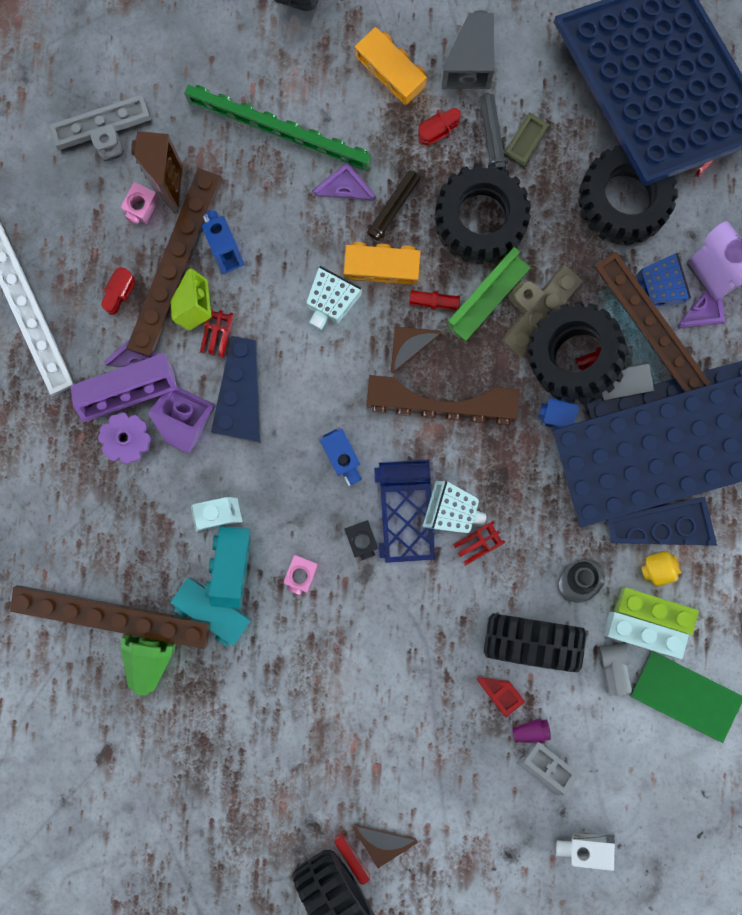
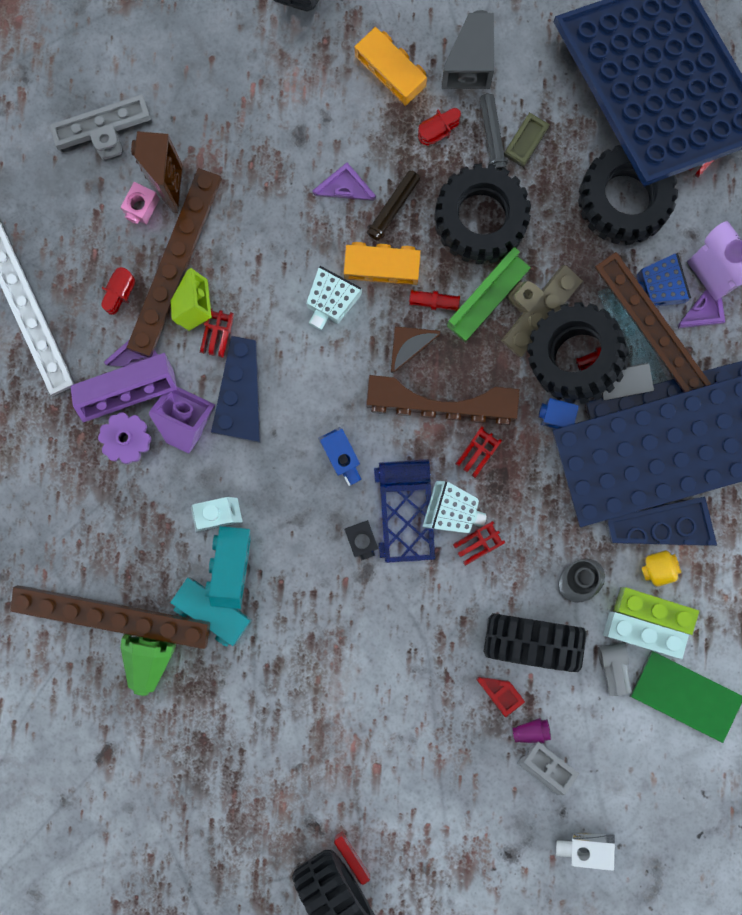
(221, 242): blue torso -> none
(270, 124): green plate -> none
(300, 563): bright pink brick -> none
(382, 844): tile -> none
(479, 450): none -> red arm

